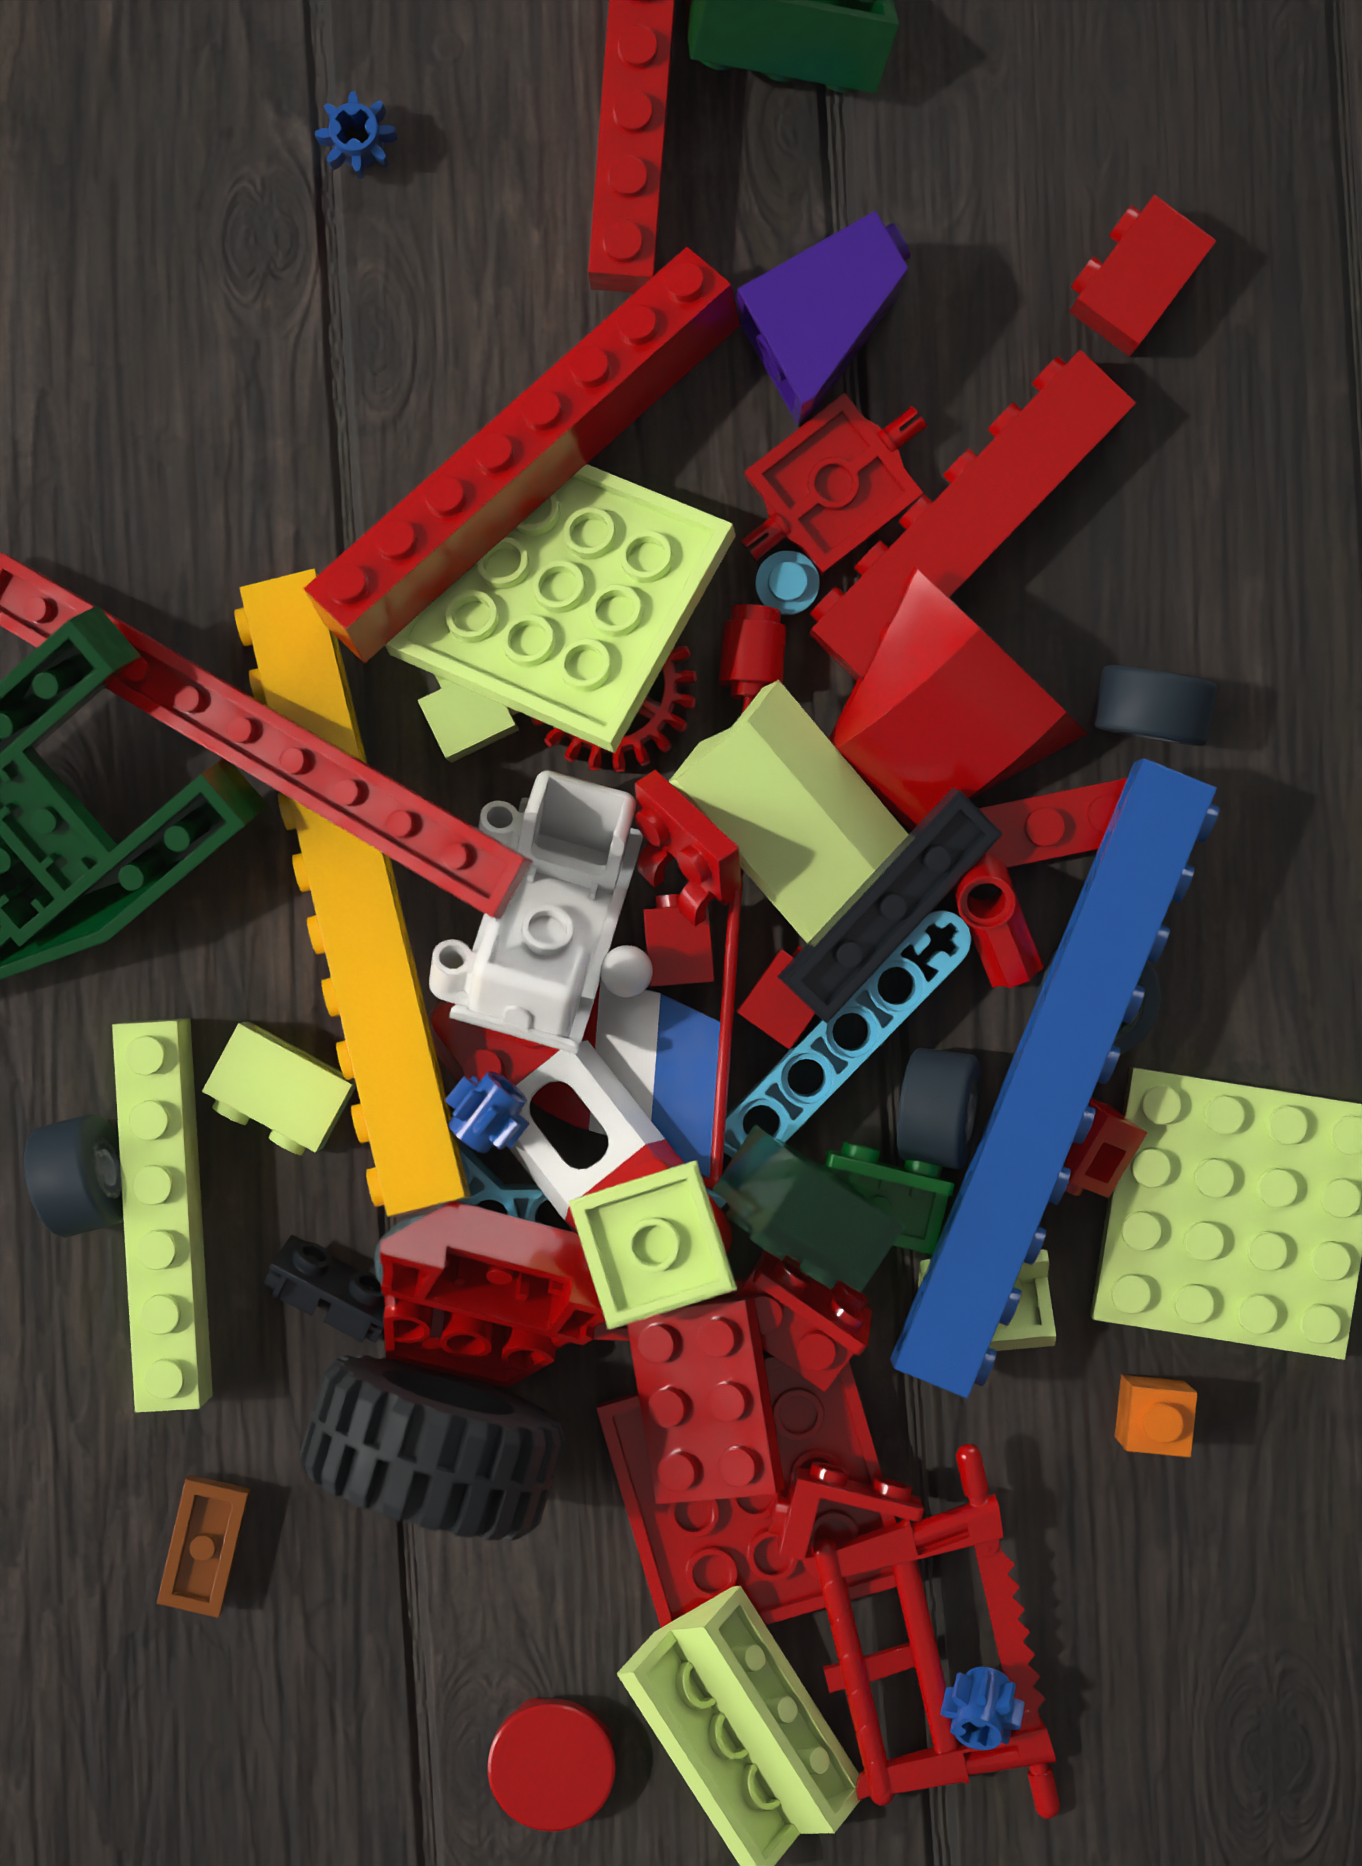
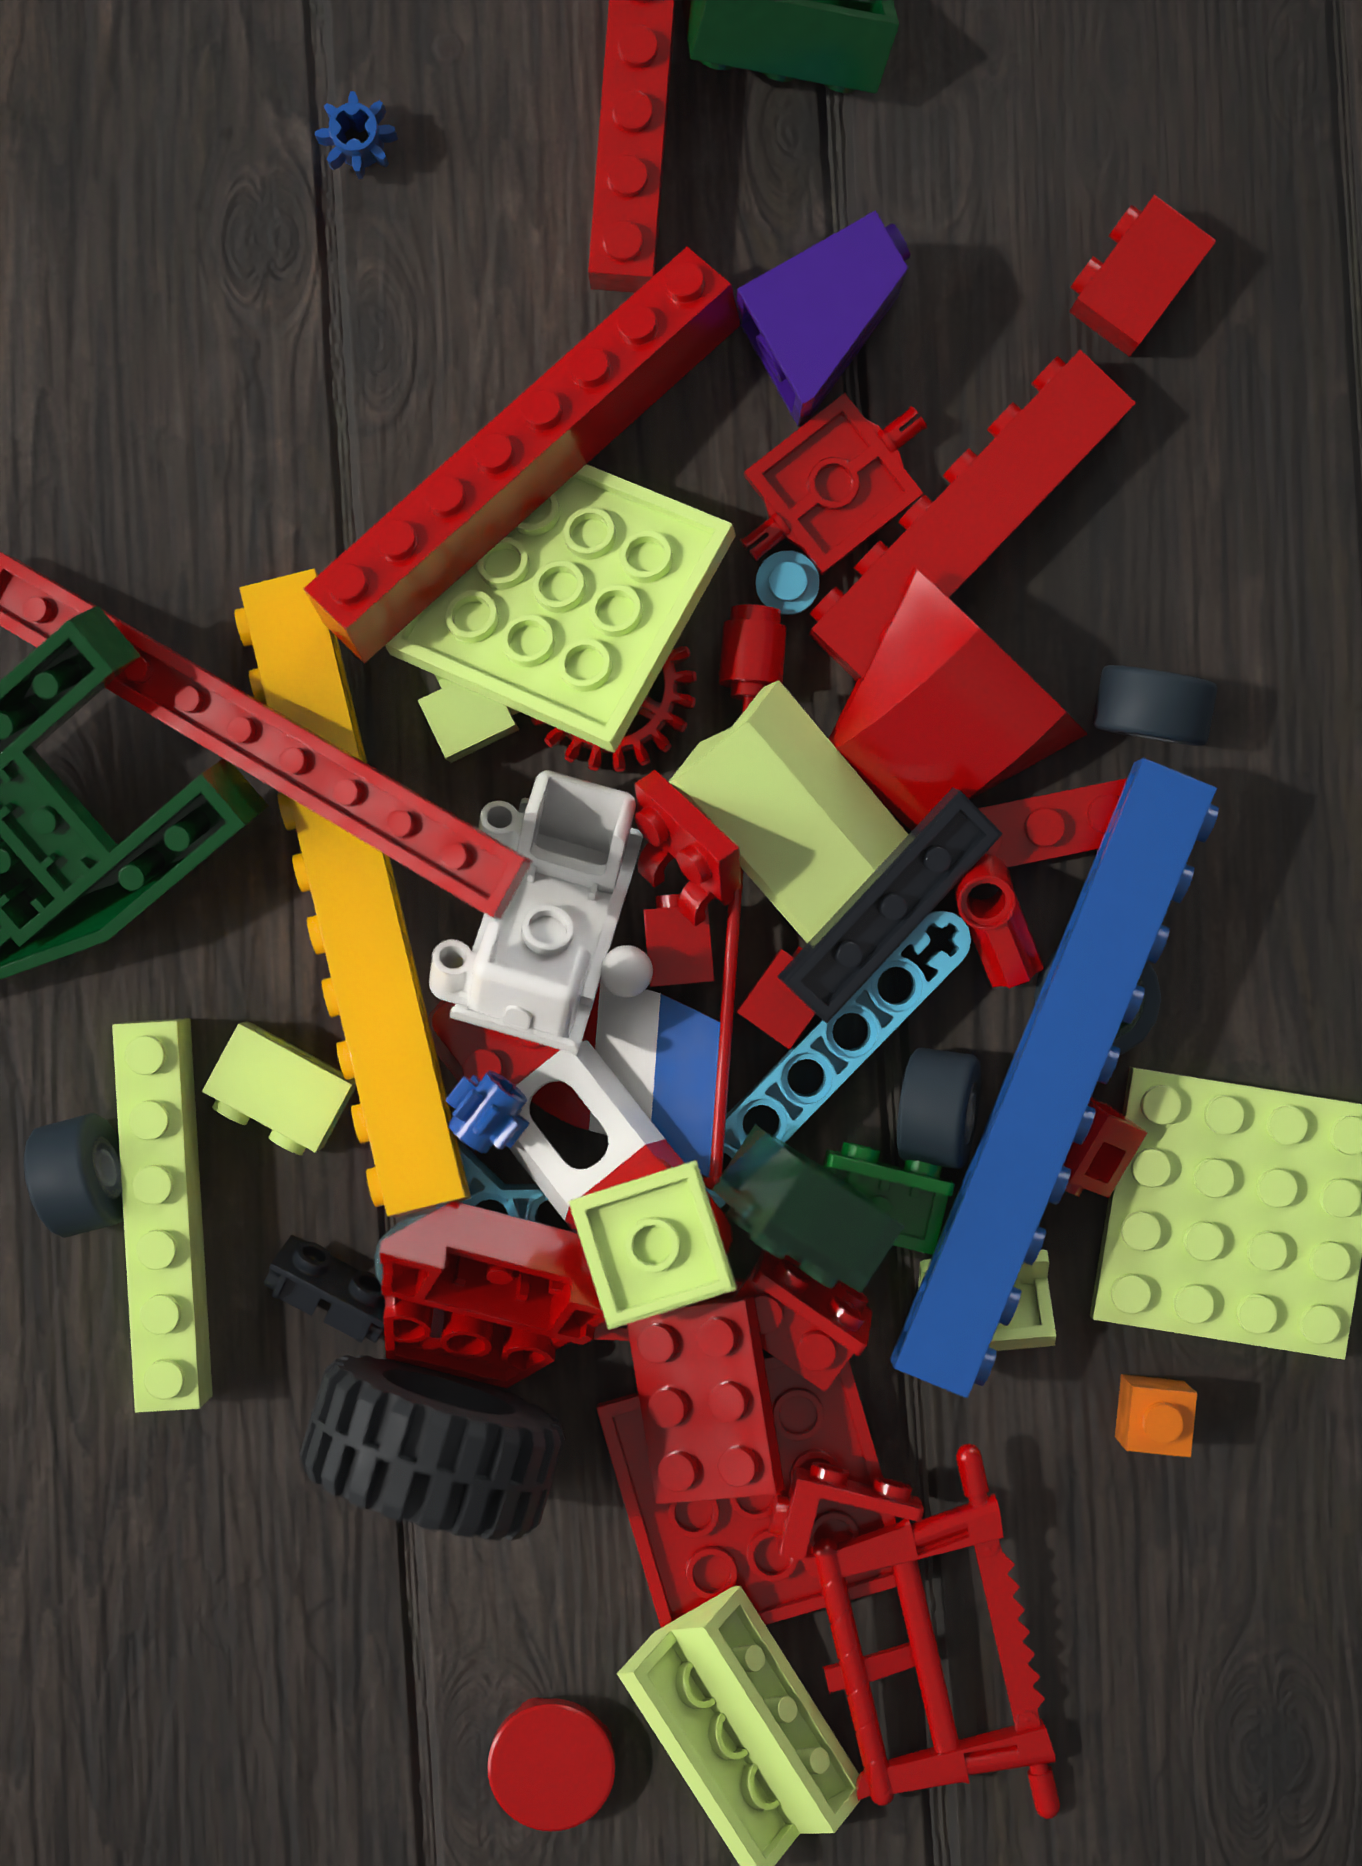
(203, 1546): dark orange plate -> none
(982, 1708): blue gear -> none

